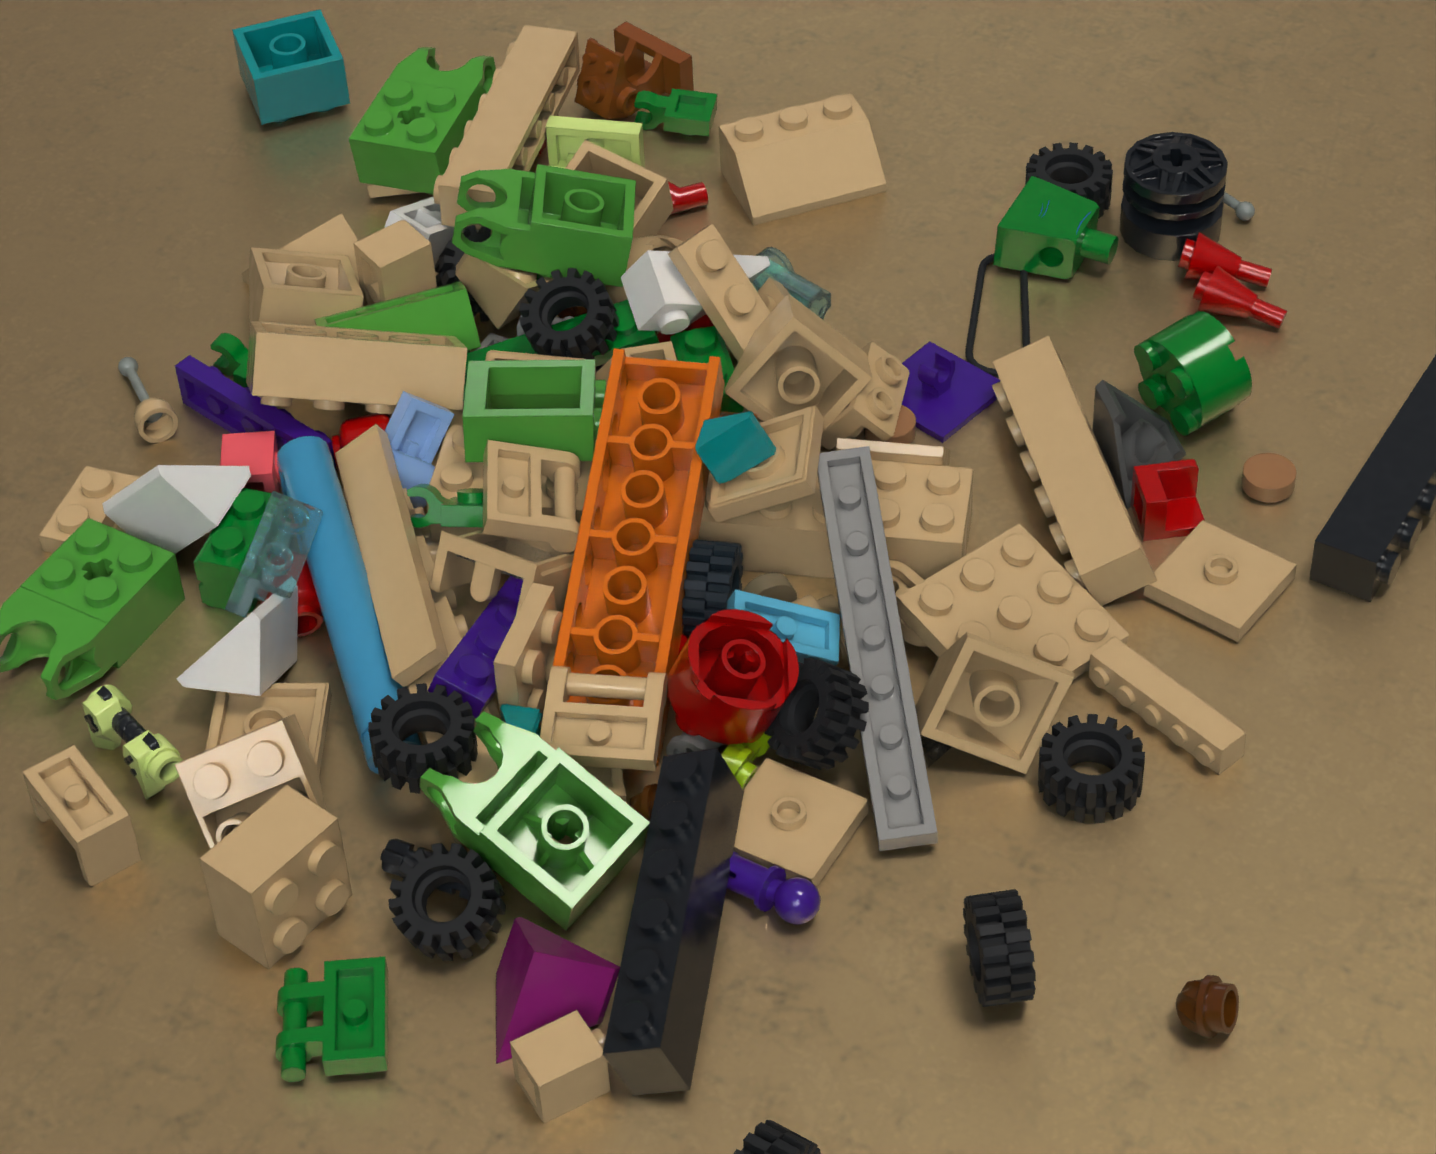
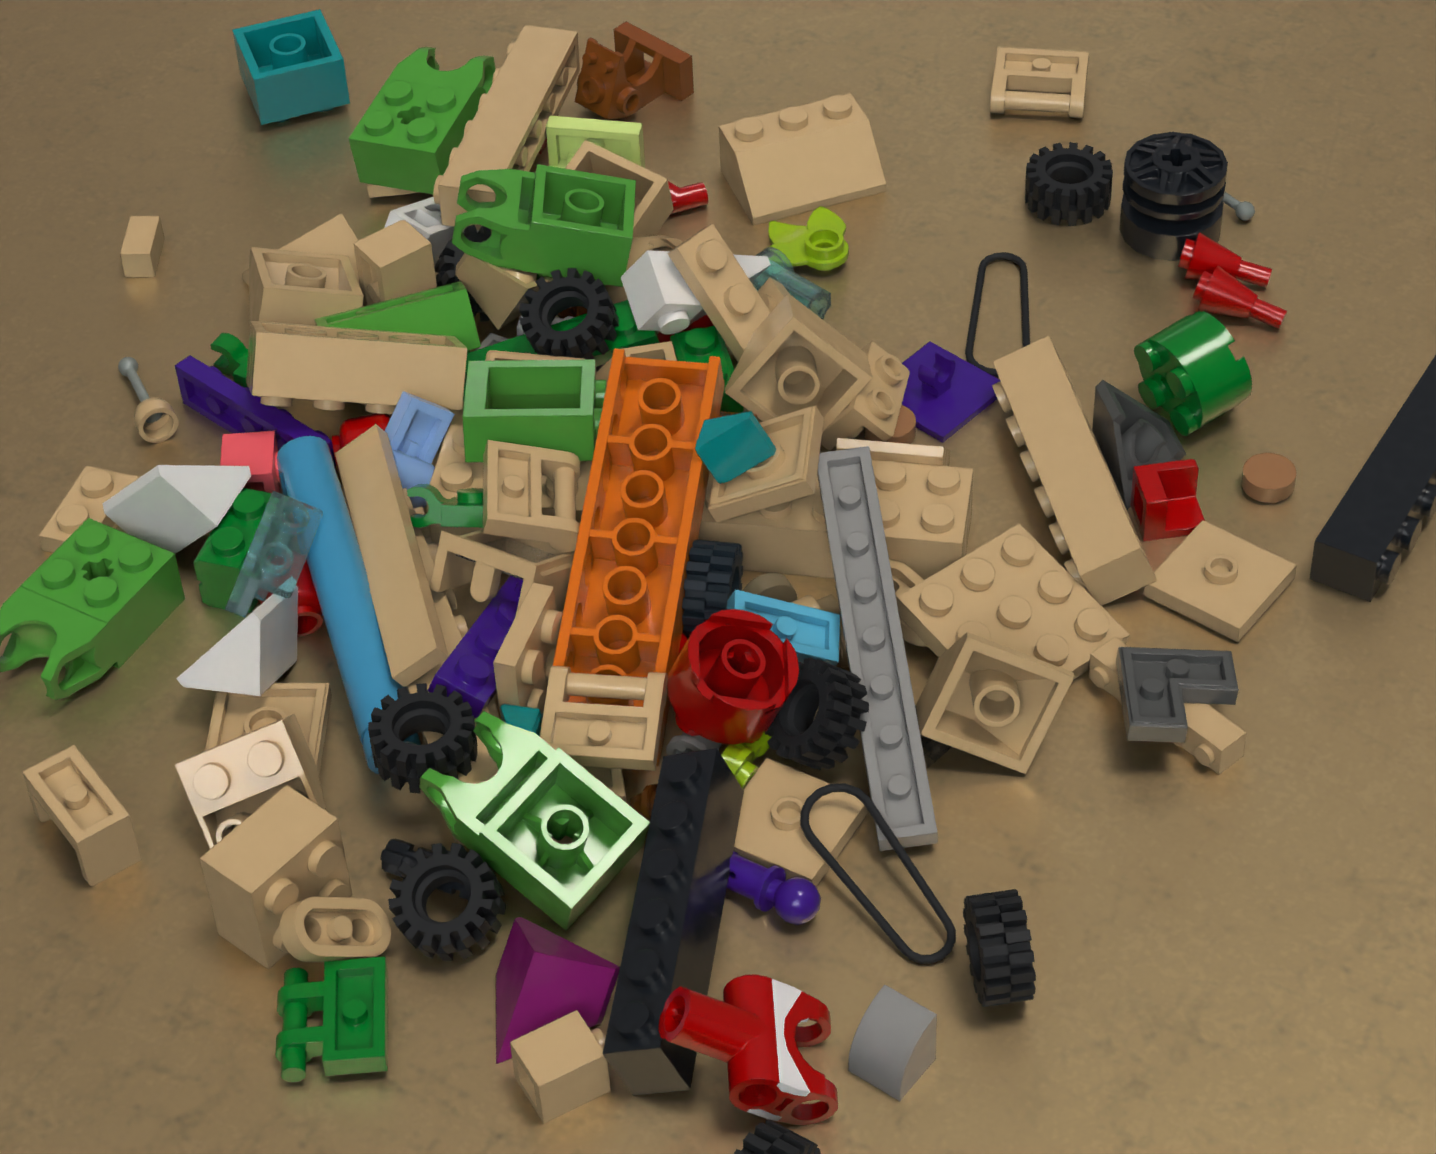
(142, 246): none -> tan piece
(147, 754): yellowish green piece -> none
(323, 929): none -> tan plate
(682, 112): green plate -> none
(760, 1043): none -> red connector
(816, 245): none -> lime plate
(855, 890): none -> black piece
(893, 1043): none -> light grey brick
(1039, 72): none -> tan plate
(1051, 232): green torso -> none
(1086, 792): black tyre -> none
(1160, 681): none -> dark grey tile
(1208, 1006): reddish brown plate -> none

